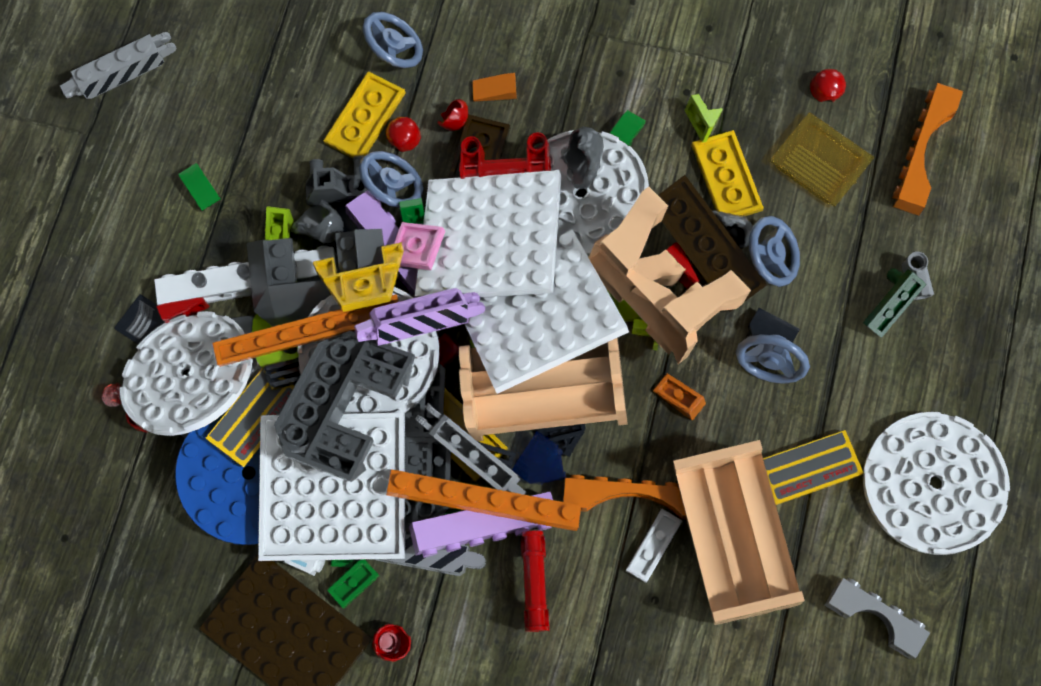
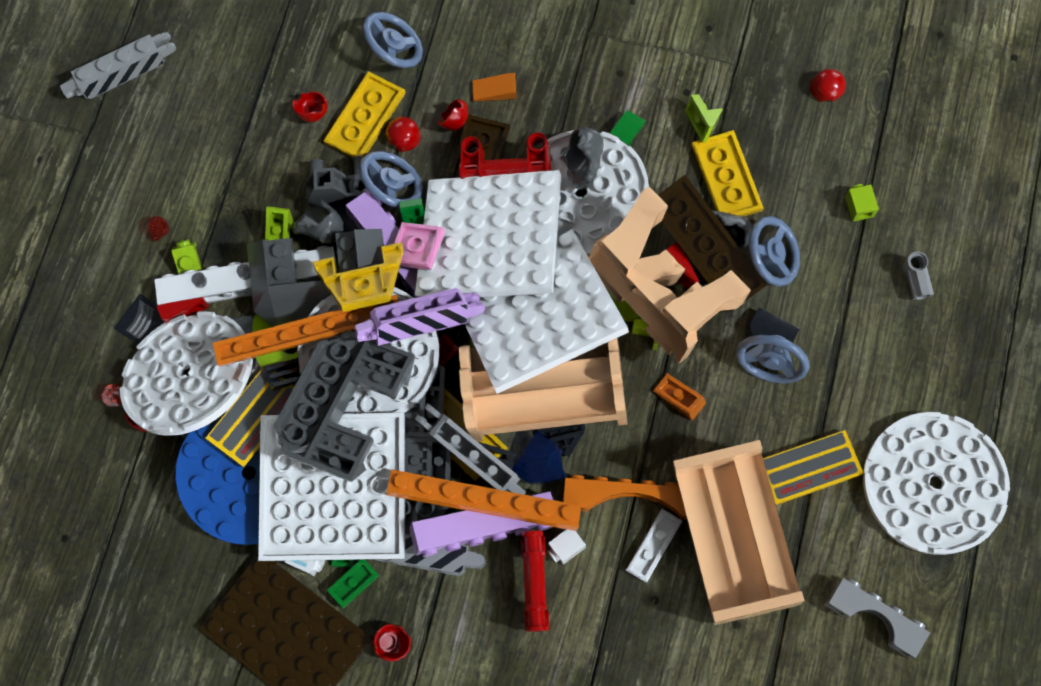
(158, 227): none -> clear red plate
(186, 256): none -> lime bracket
(199, 187): green slope -> none
(310, 106): none -> red hair
(566, 546): none -> white brick
(821, 160): clear yellow piece -> none
(861, 202): none -> lime brick
(895, 302): dark green piece -> none
(915, 187): orange arch -> none

